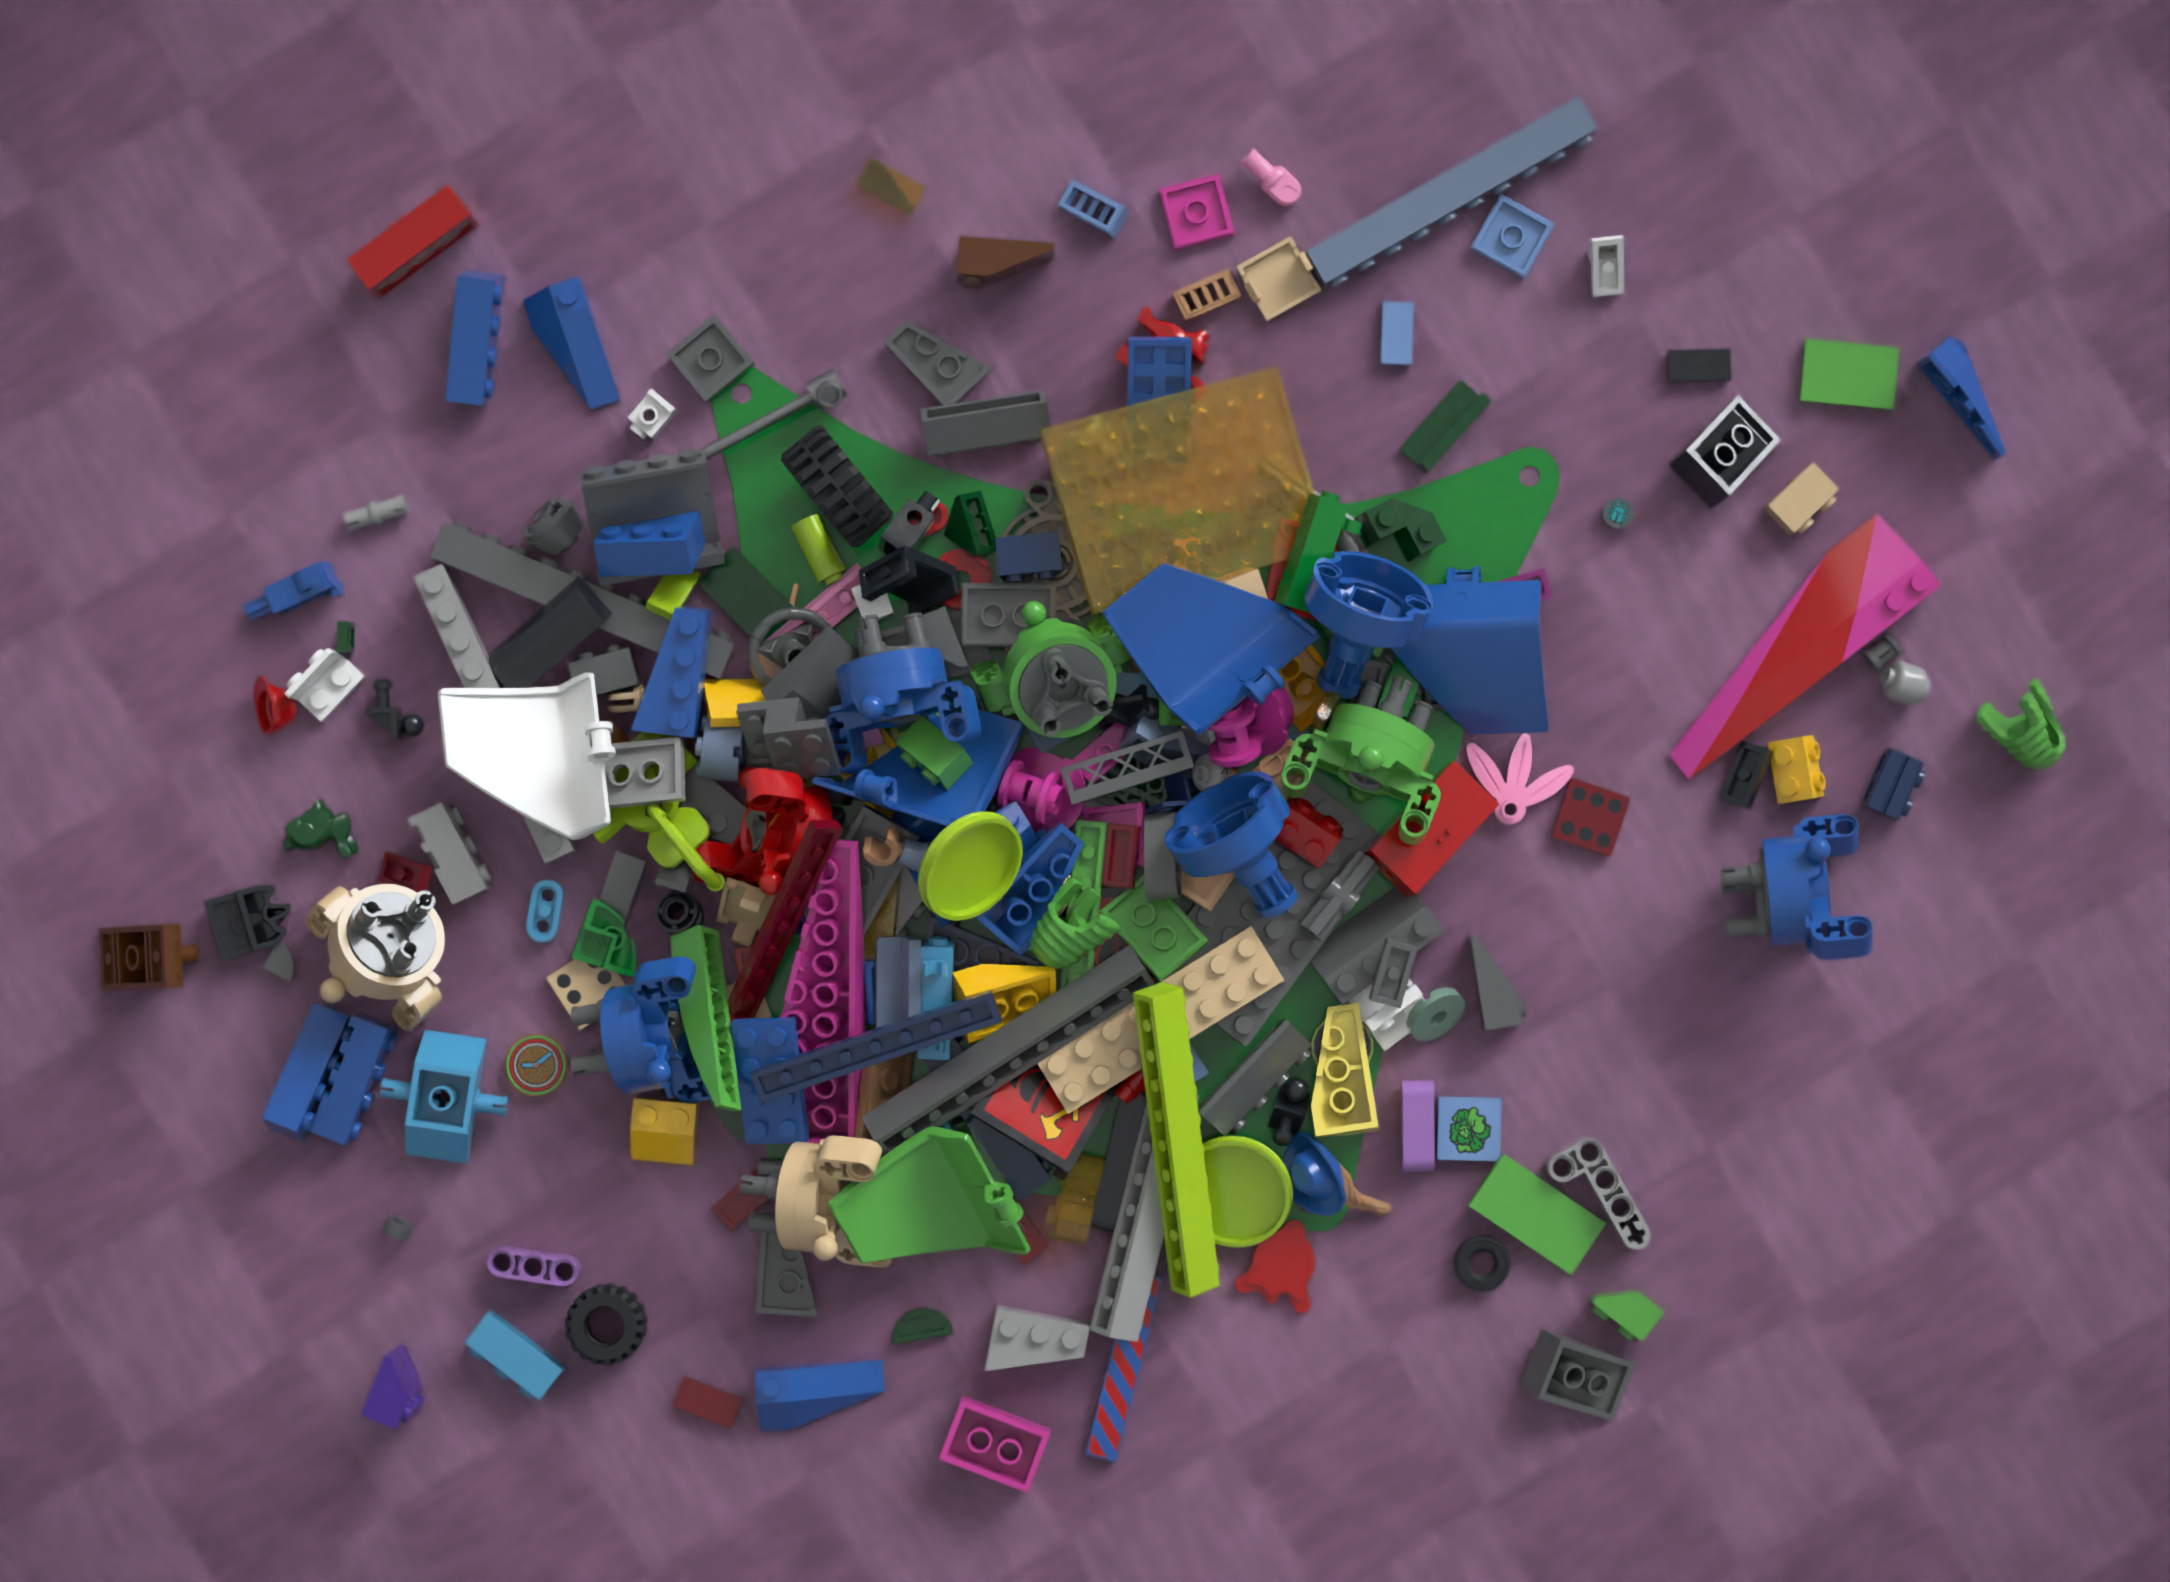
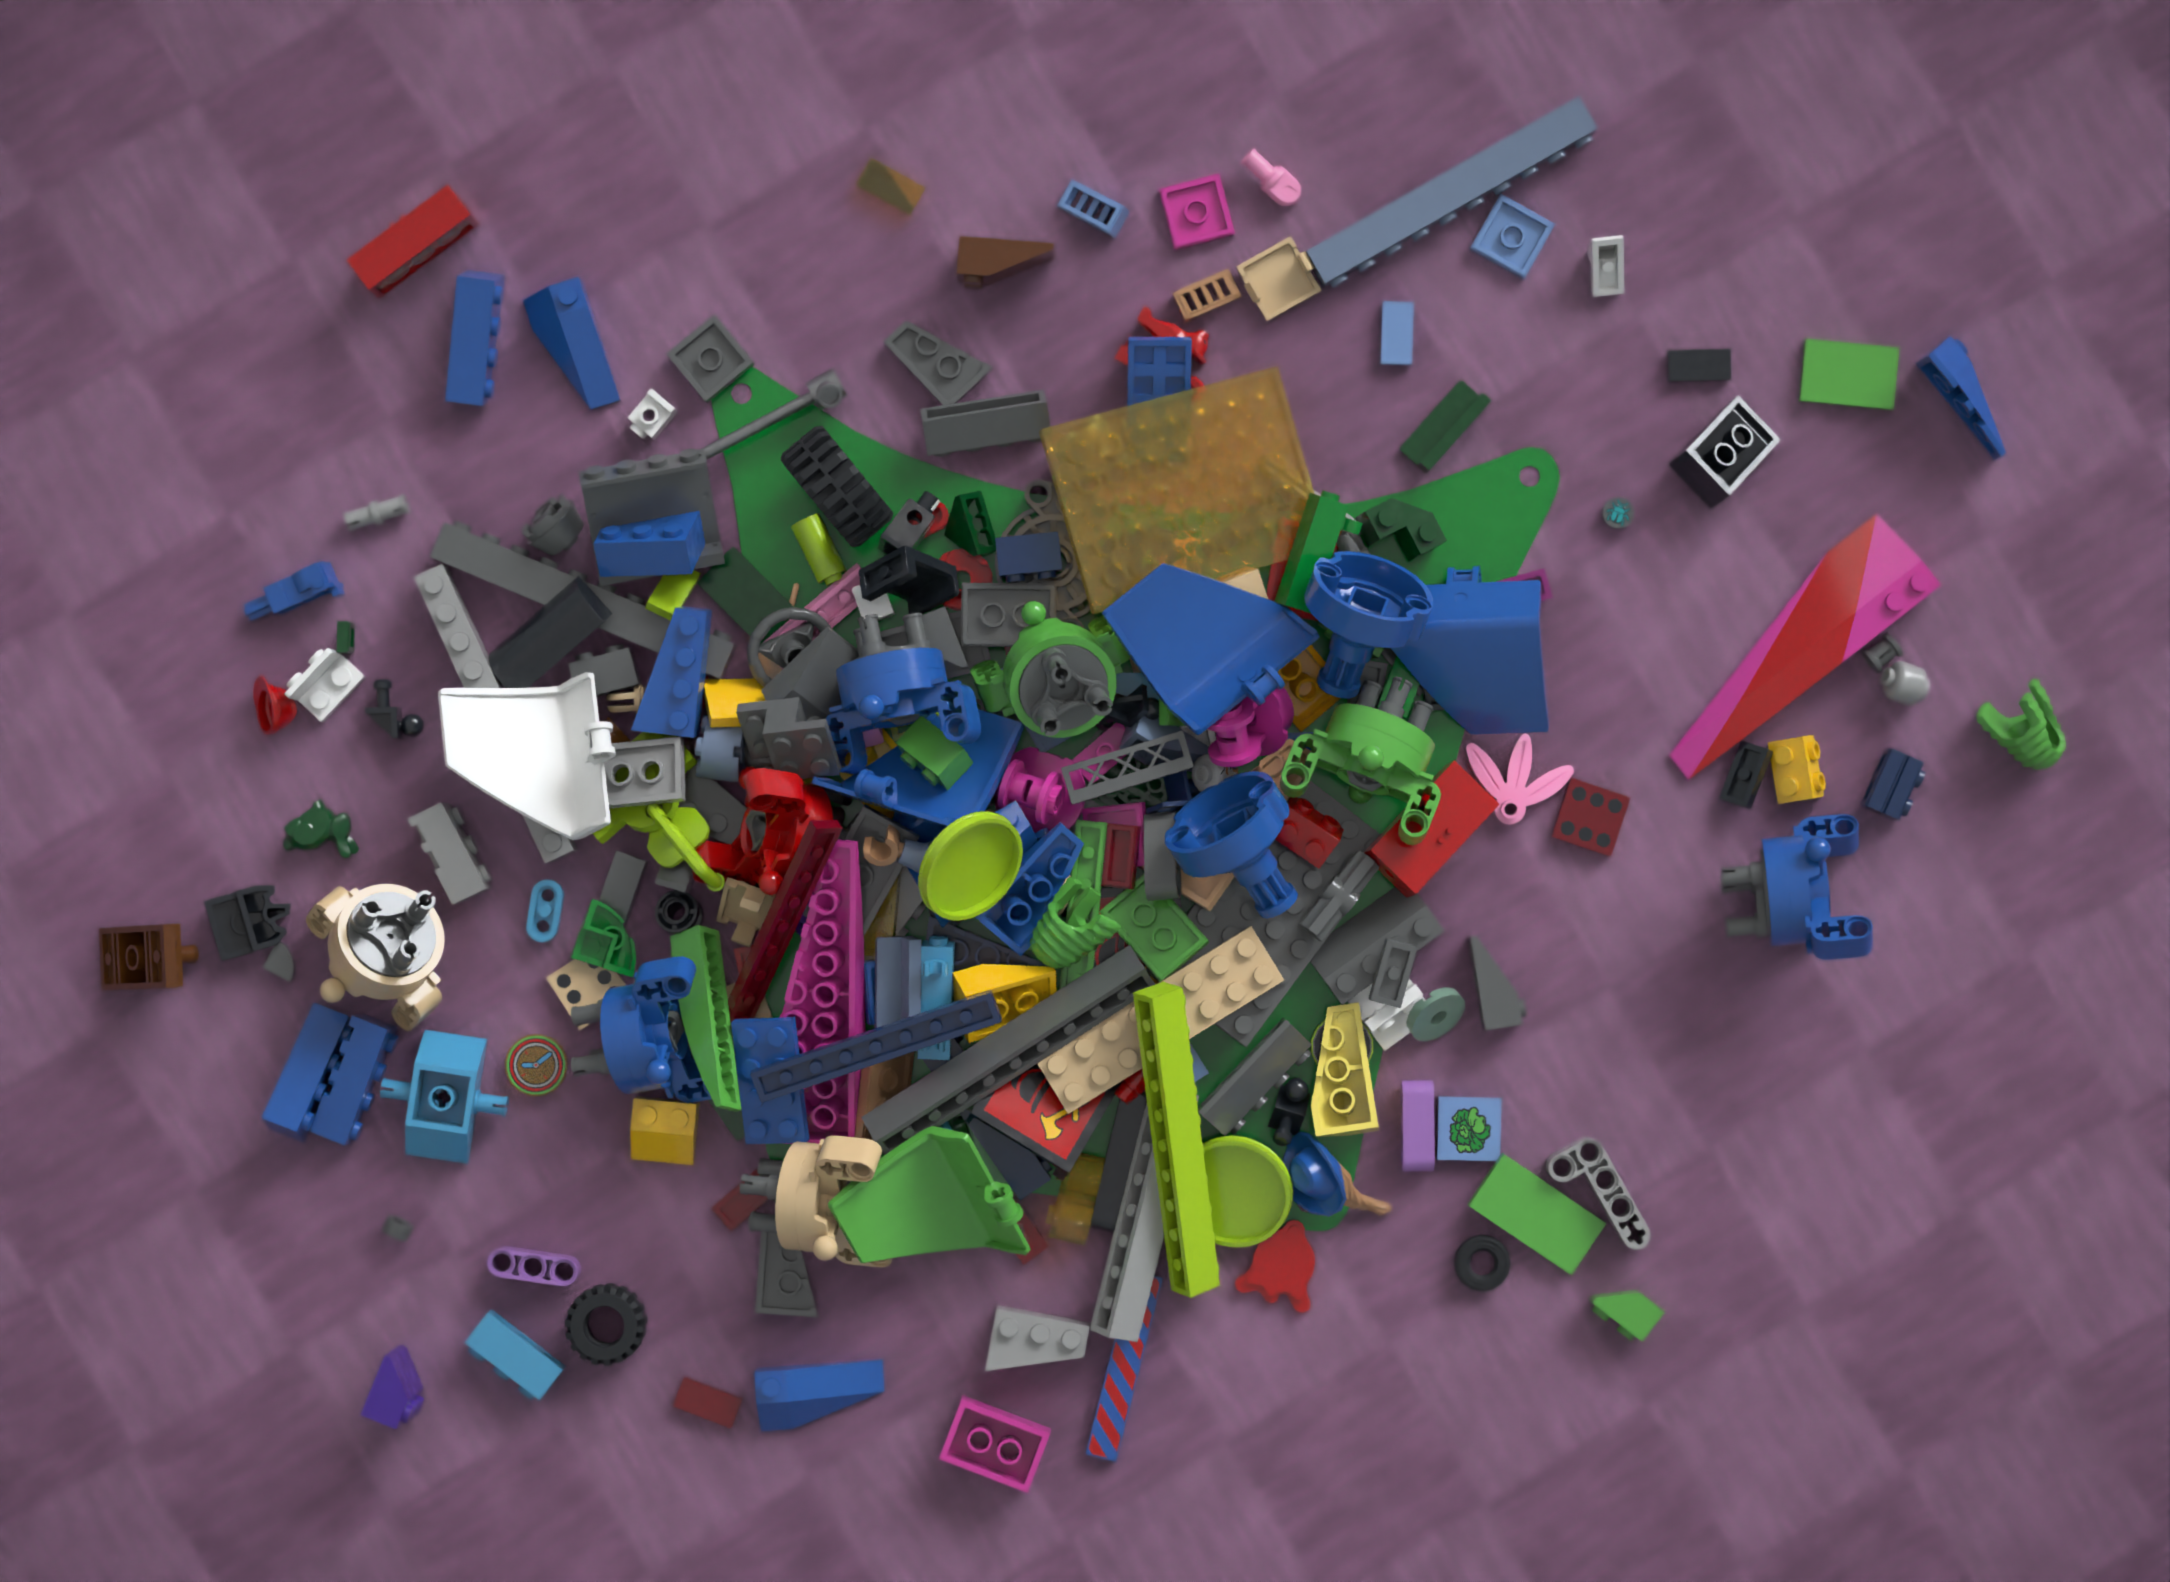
(404, 872): dark red plate -> none
(921, 1324): dark green tile -> none
(1325, 712): clear yellow tile -> none
(1576, 1375): dark grey slope -> none
(1801, 499): tan brick -> none

